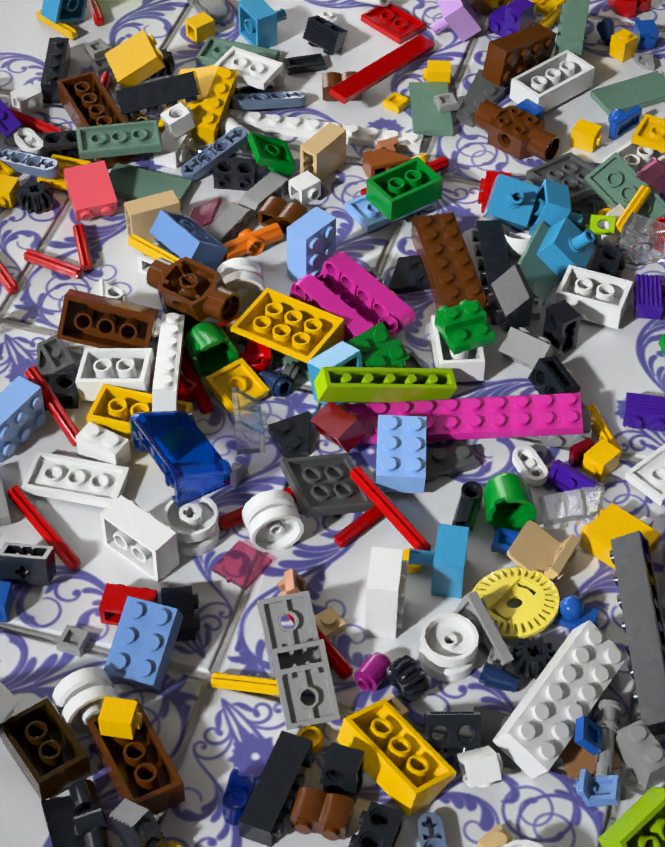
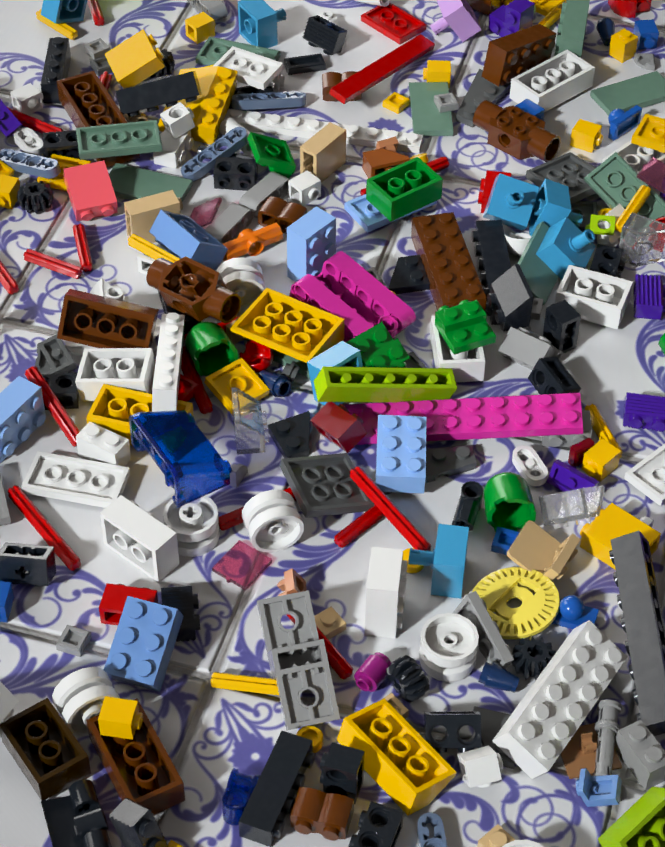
(588, 735): blue plate -> none

